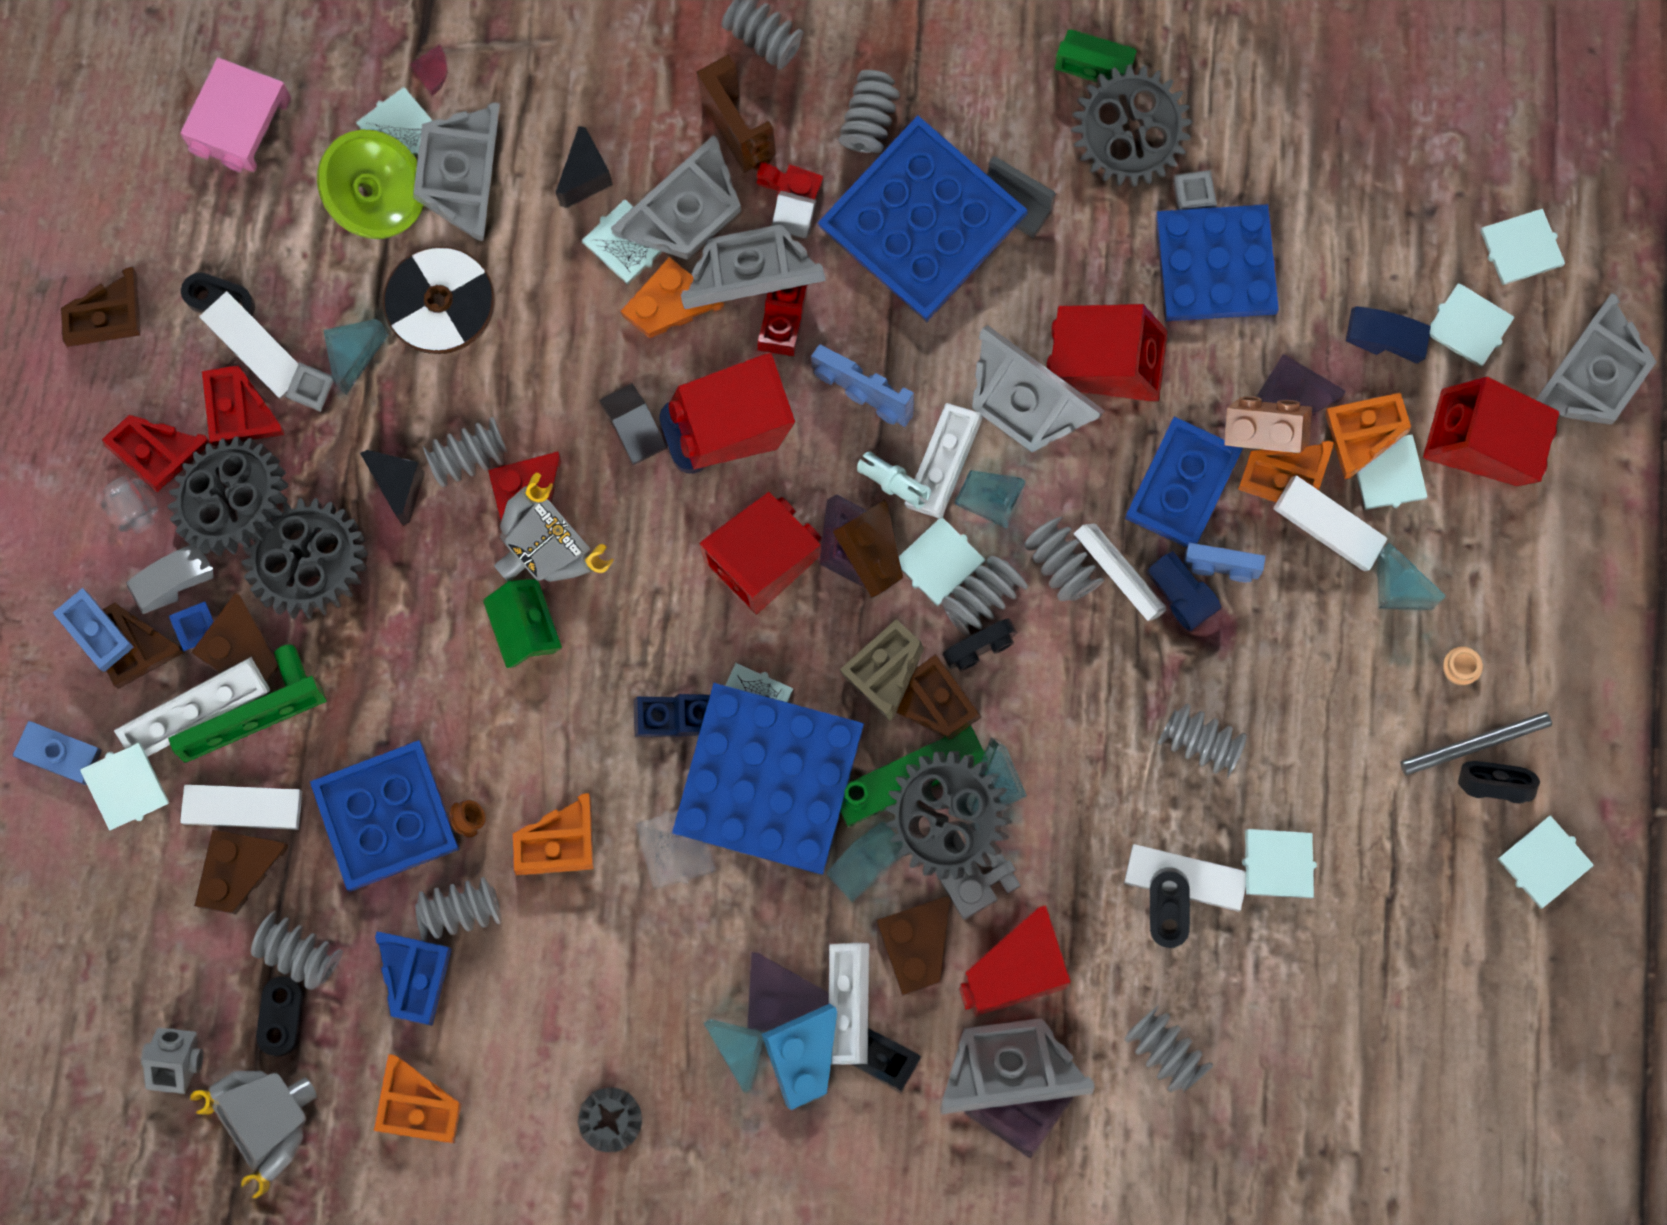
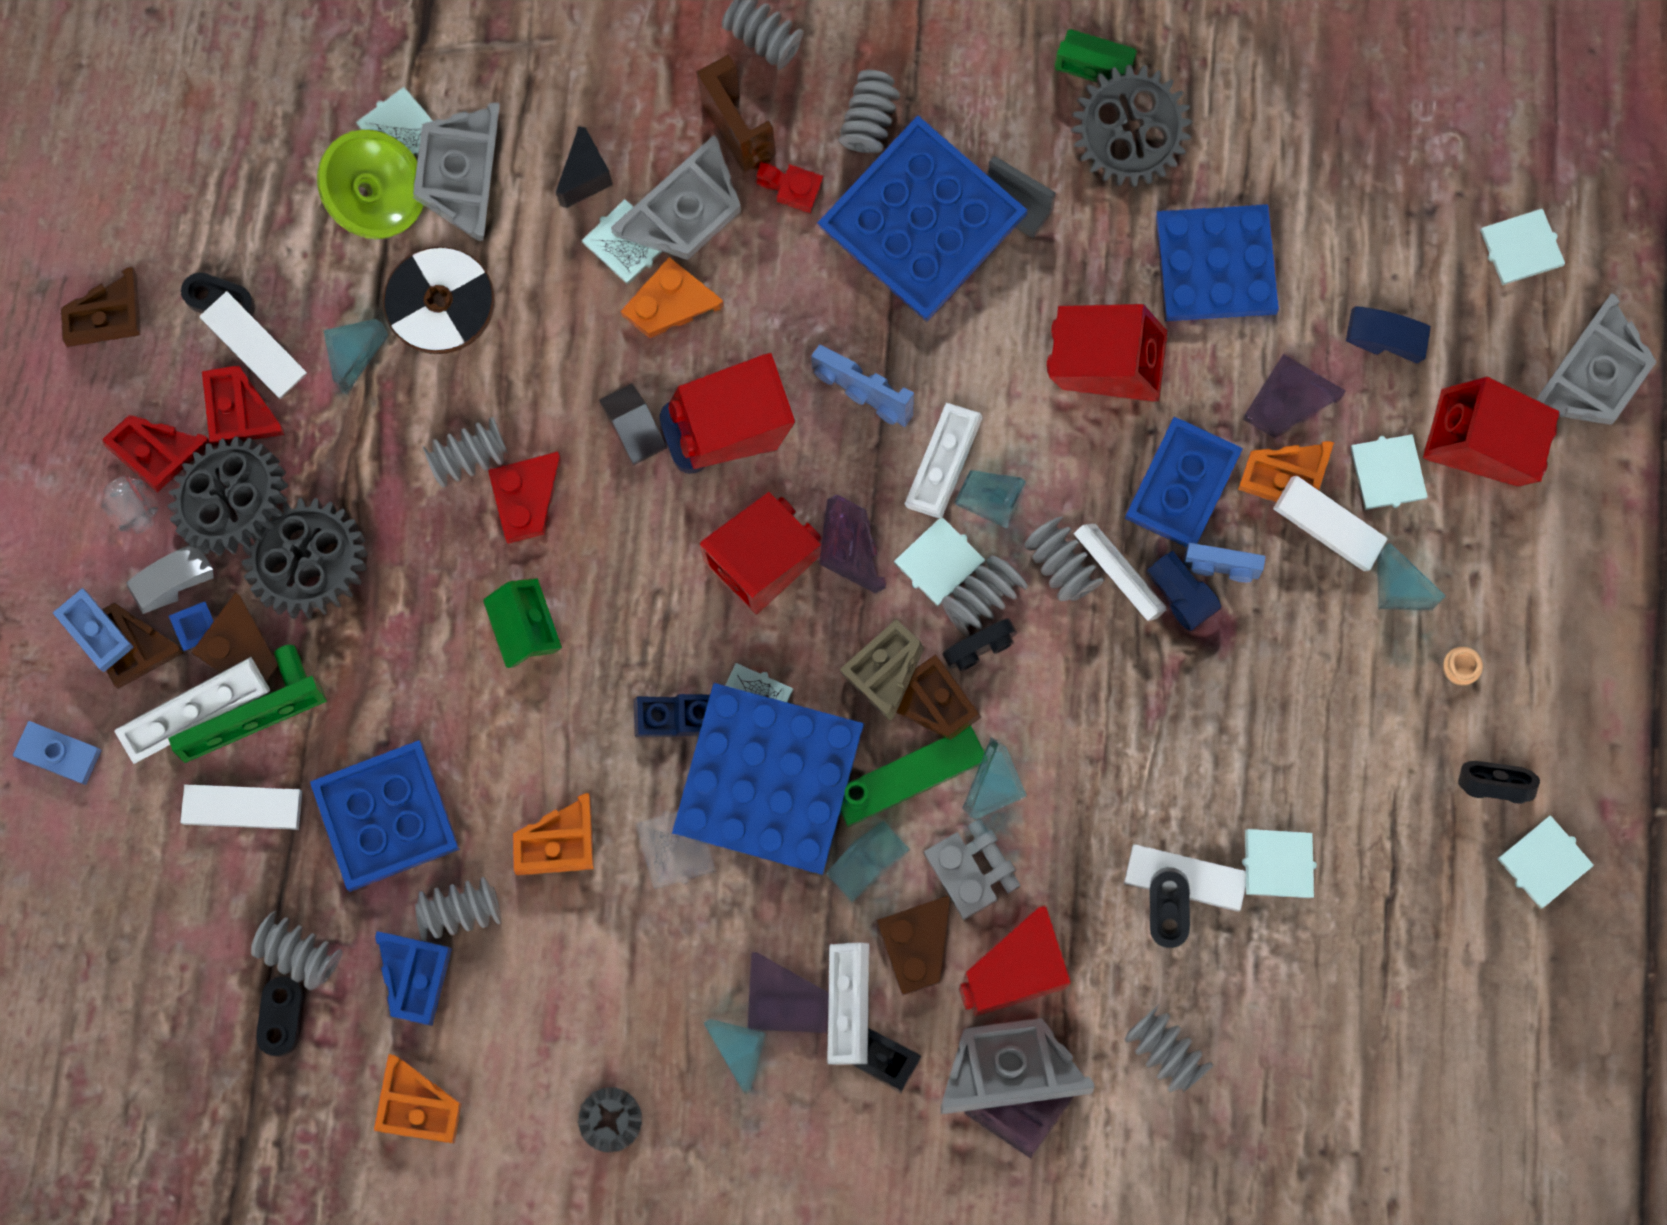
(124, 786): light aqua piece -> none
(171, 1060): light grey brick -> none
(233, 114): bright pink panel -> none
(233, 869): reddish brown wing -> none
(260, 1119): light grey torso -> none
(309, 387): light grey tile -> none
(398, 481): black slope -> none
(431, 69): clear pink tile -> none
(467, 818): dark orange plate -> none
(543, 539): light grey torso -> none
(749, 266): light grey wing -> none
(782, 321): red slope -> none
(794, 213): tile -> none
(803, 1055): dark azure wing -> none
(872, 548): reddish brown wing -> none
(893, 480): light aqua pin -> none
(938, 847): dark grey gear -> none
(1025, 395): light grey wing -> none
(1194, 190): light grey tile -> none
(1203, 739): light grey piece -> none
(1268, 425): nougat brick -> none
(1366, 430): orange wing -> none
(1470, 325): light aqua piece -> none
(1476, 743): dark grey bar -> none

